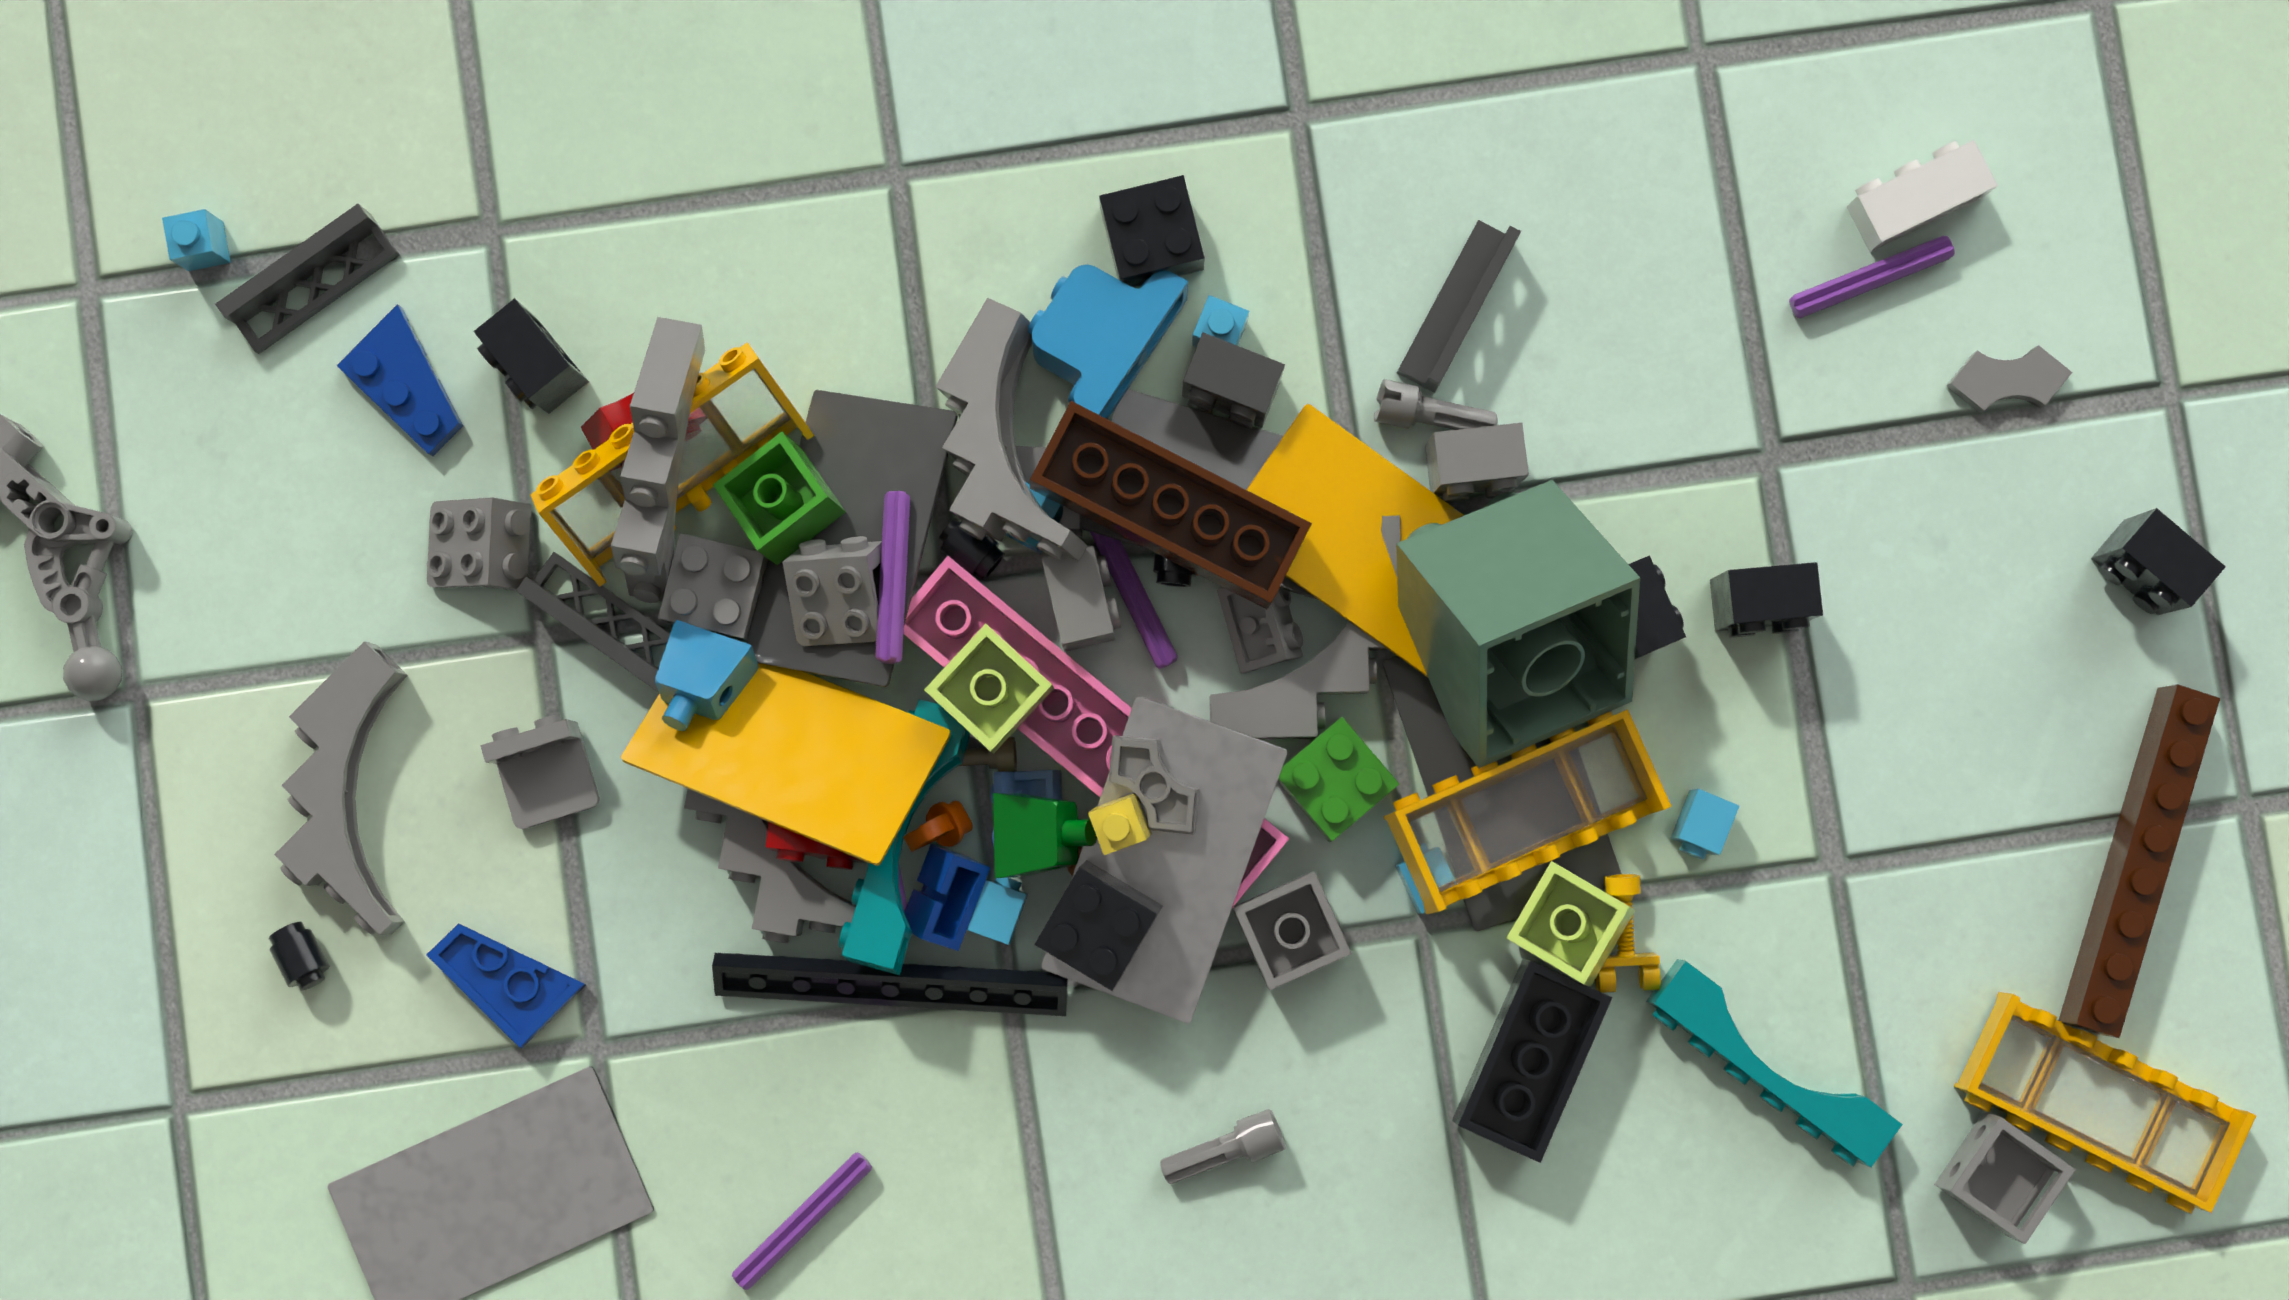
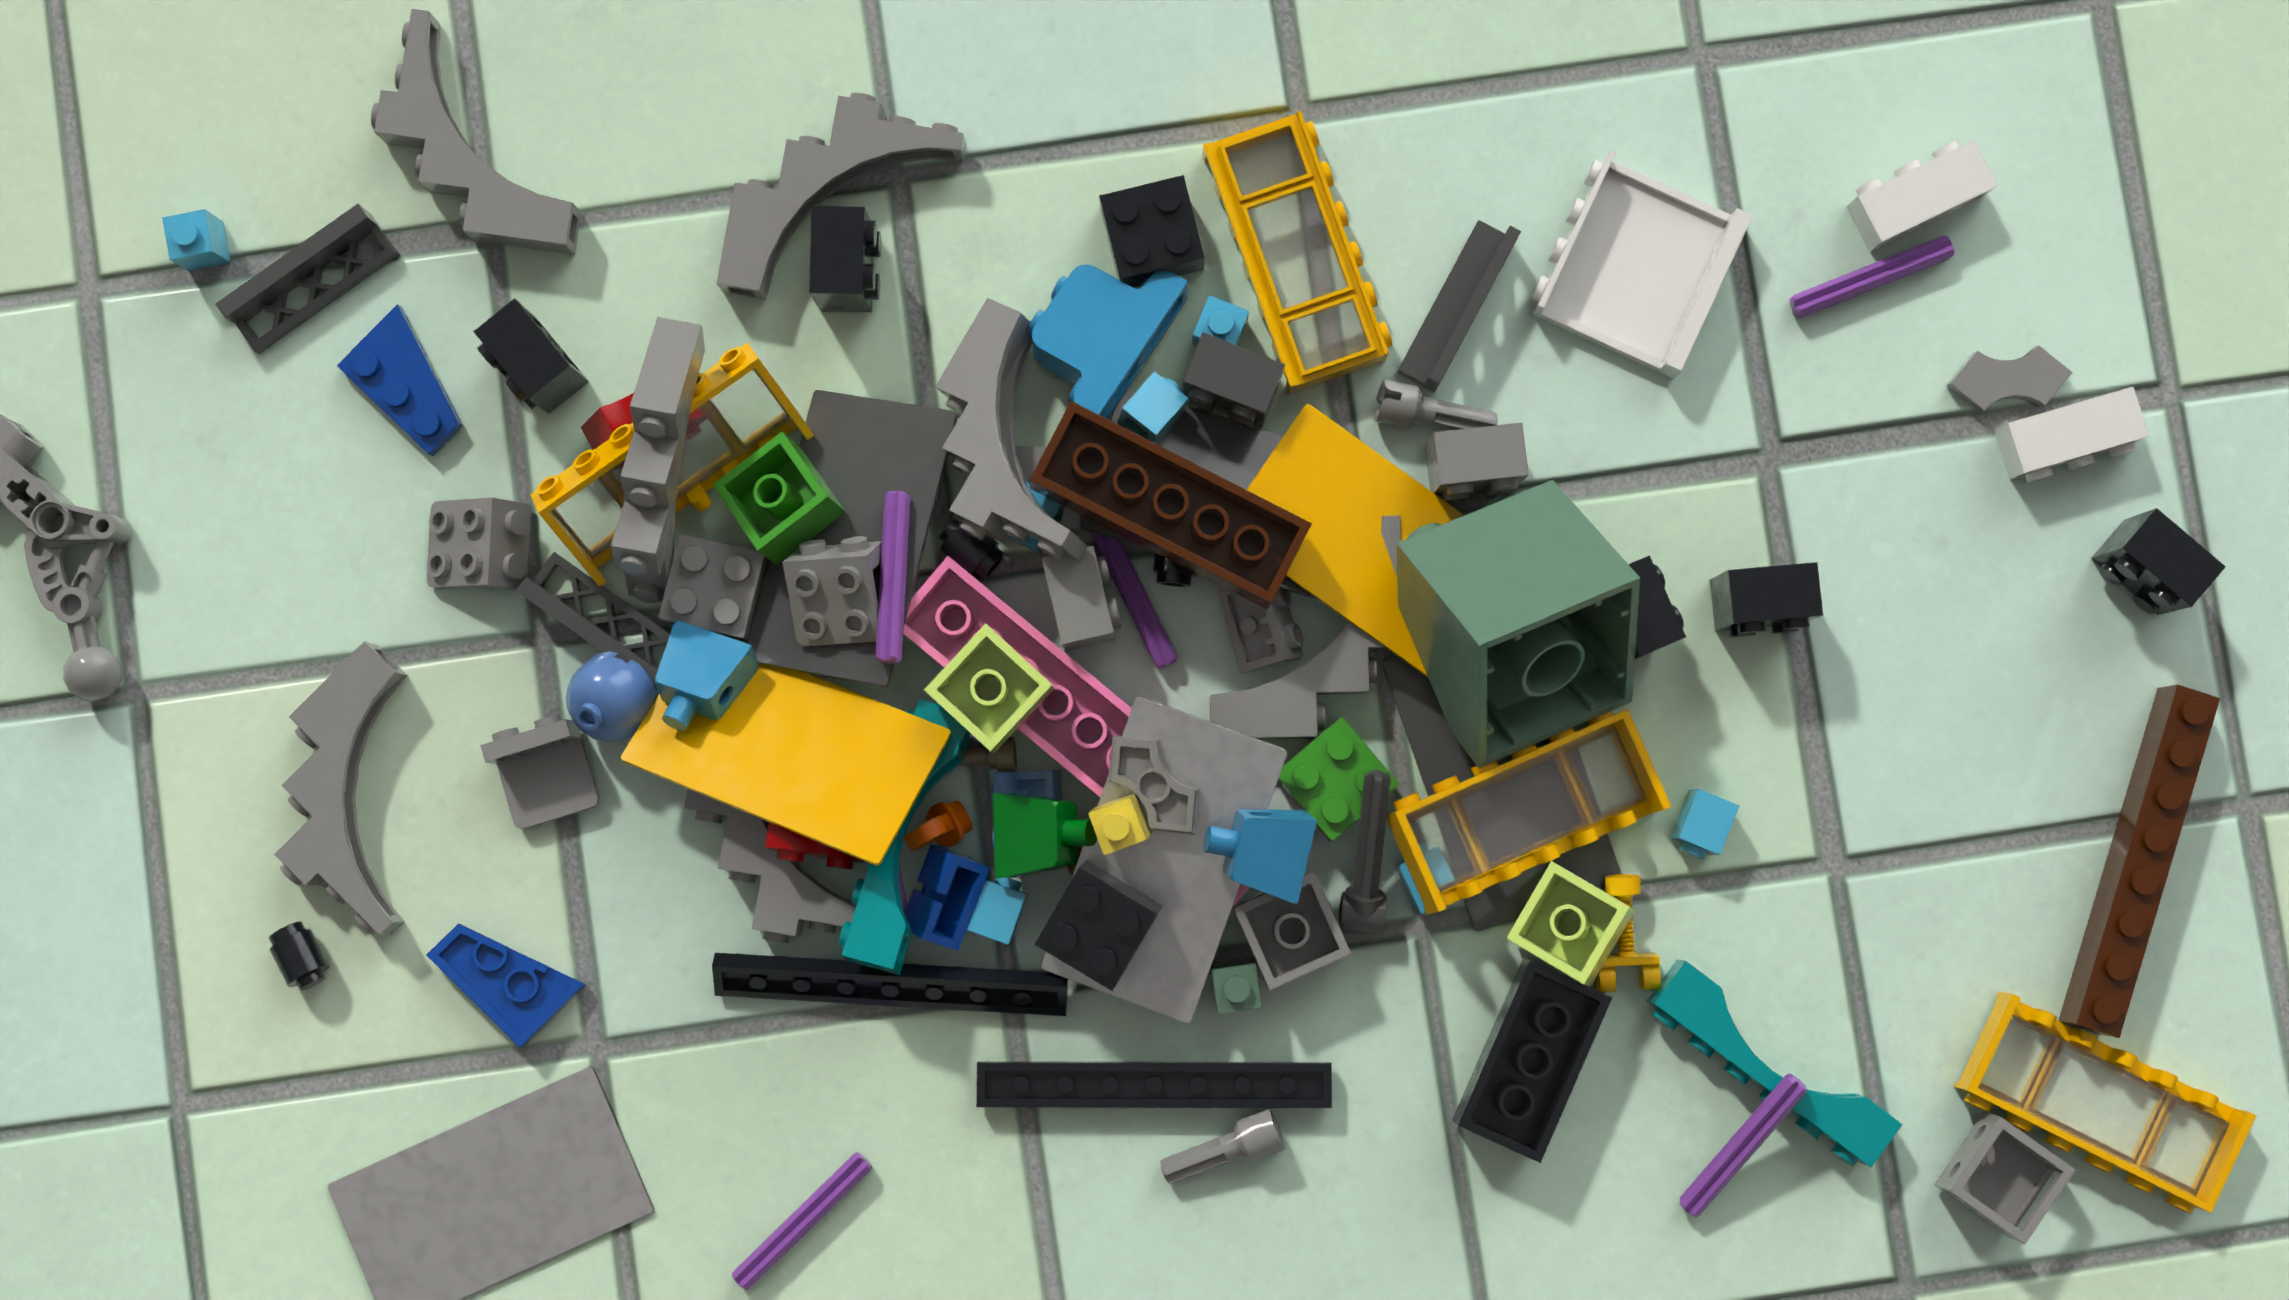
(422, 119): none -> light grey arch
(610, 697): none -> medium blue cylinder
(842, 259): none -> black brick
(860, 143): none -> light grey arch
(1153, 408): none -> medium azure brick
(1154, 1084): none -> black plate
(1236, 987): none -> sand green brick
(1265, 849): none -> dark azure torso
(1297, 252): none -> window
(1364, 904): none -> dark grey axle
(1639, 267): none -> white panel
(1743, 1145): none -> medium lavender axle
(2072, 435): none -> white brick

